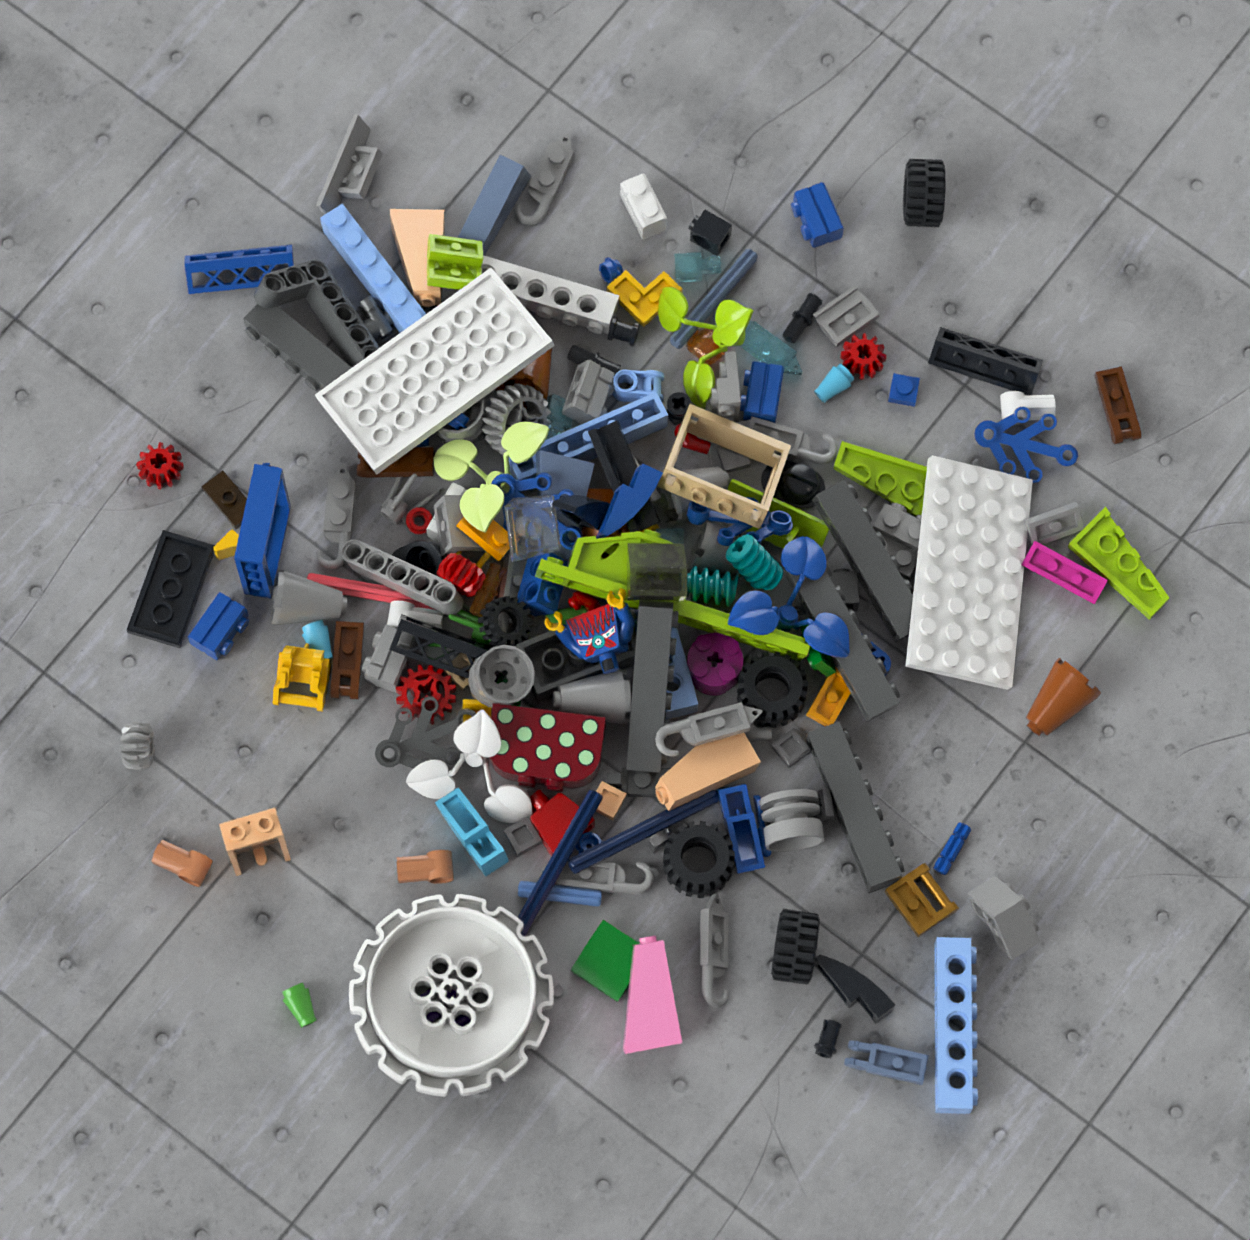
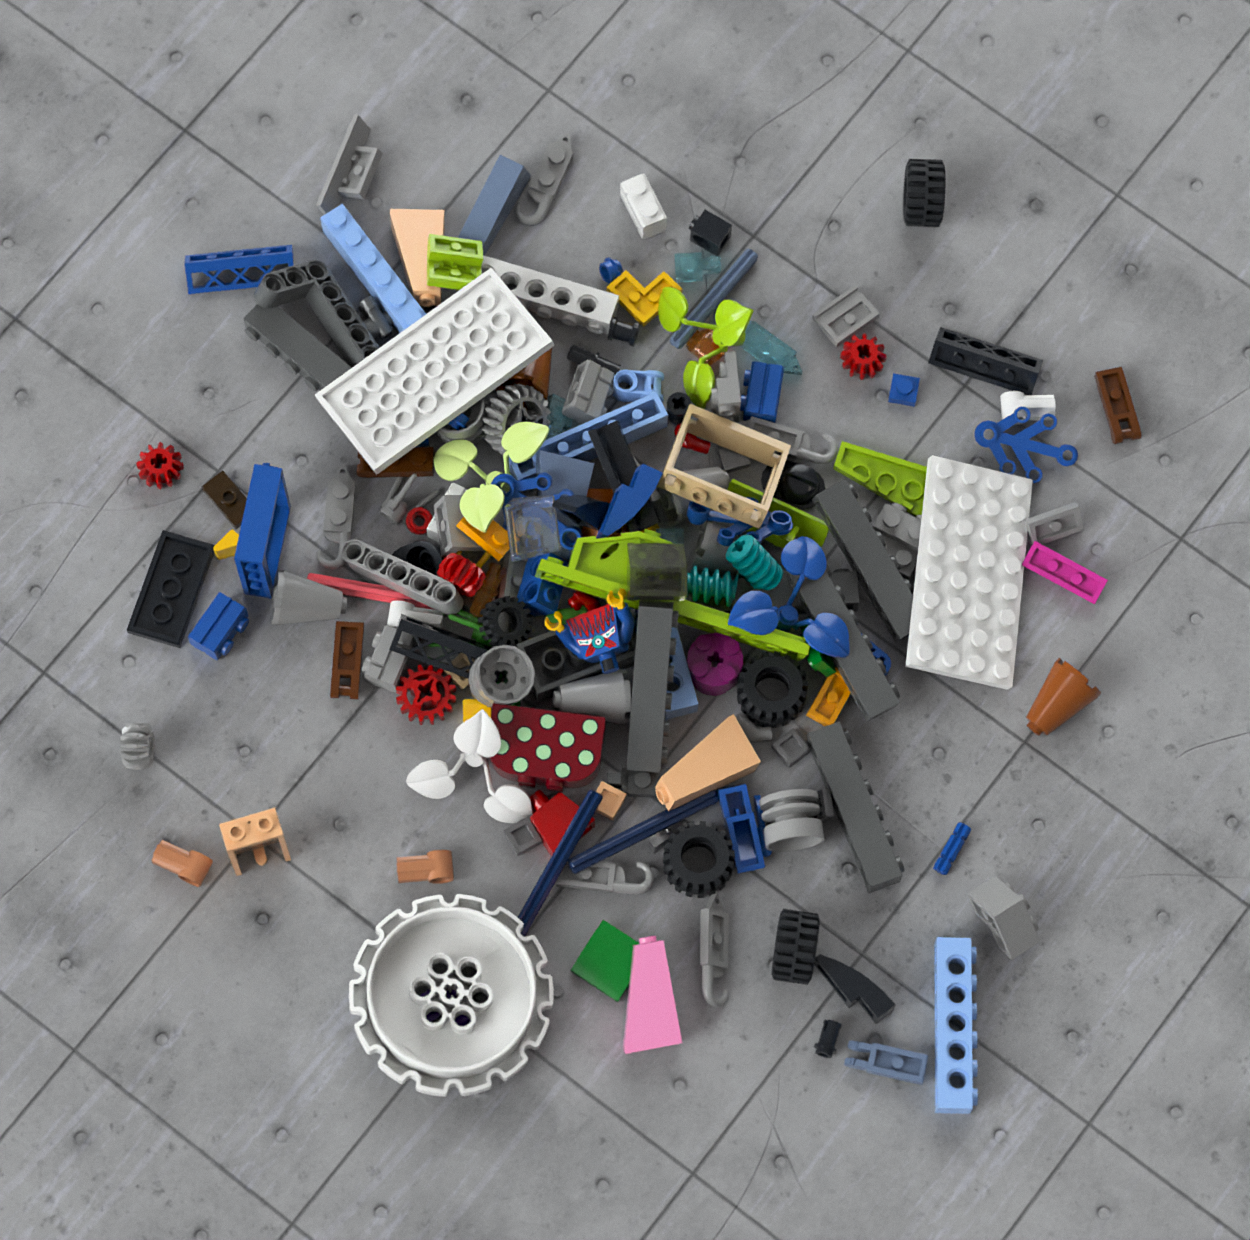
(300, 1004): bright green cone -> none
(302, 666): yellow piece -> none
(317, 637): medium azure cone -> none
(420, 738): dark grey plant -> none
(472, 831): medium azure slope -> none
(564, 894): medium blue axle -> none
(587, 839): blue plate -> none
(709, 726): light grey plate -> none
(802, 318): black axle -> none
(817, 215): blue brick -> none
(834, 383): medium azure cone -> none
(914, 905): pearl gold plate -> none
(1111, 556): lime wing -> none

